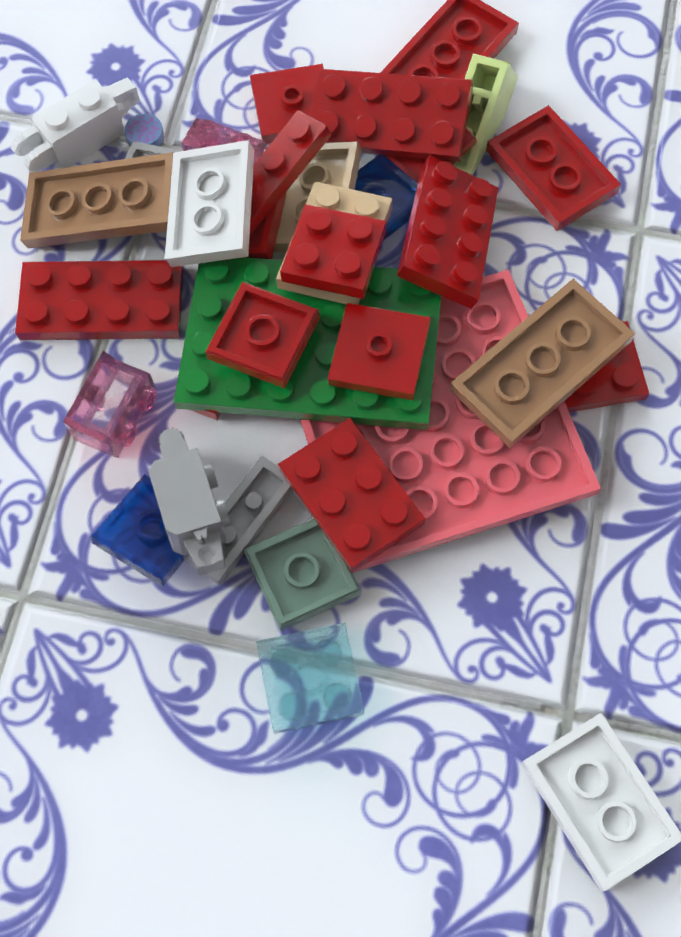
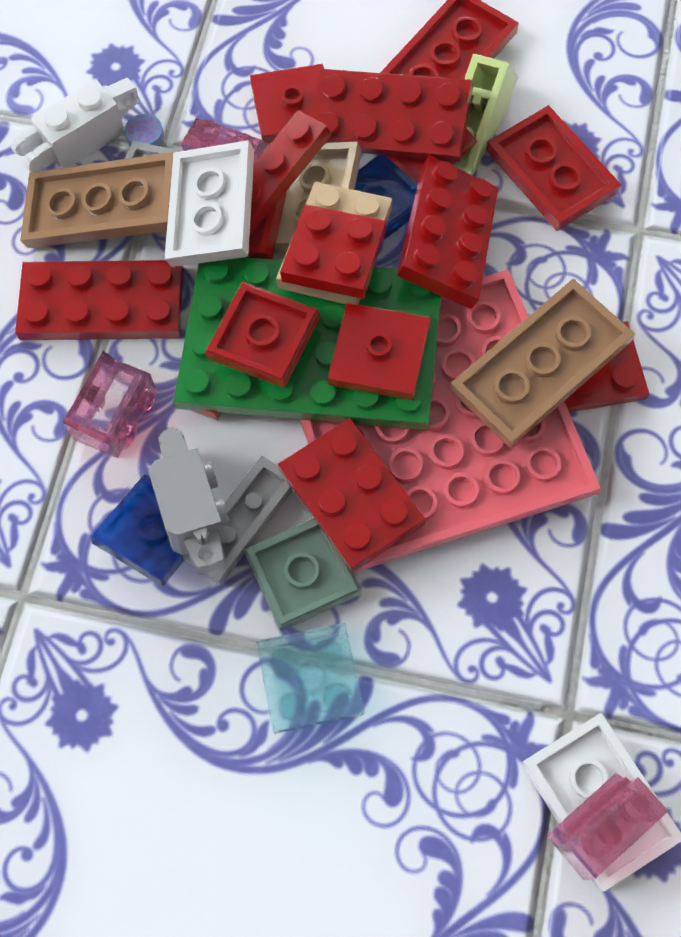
(606, 825): none -> clear pink window

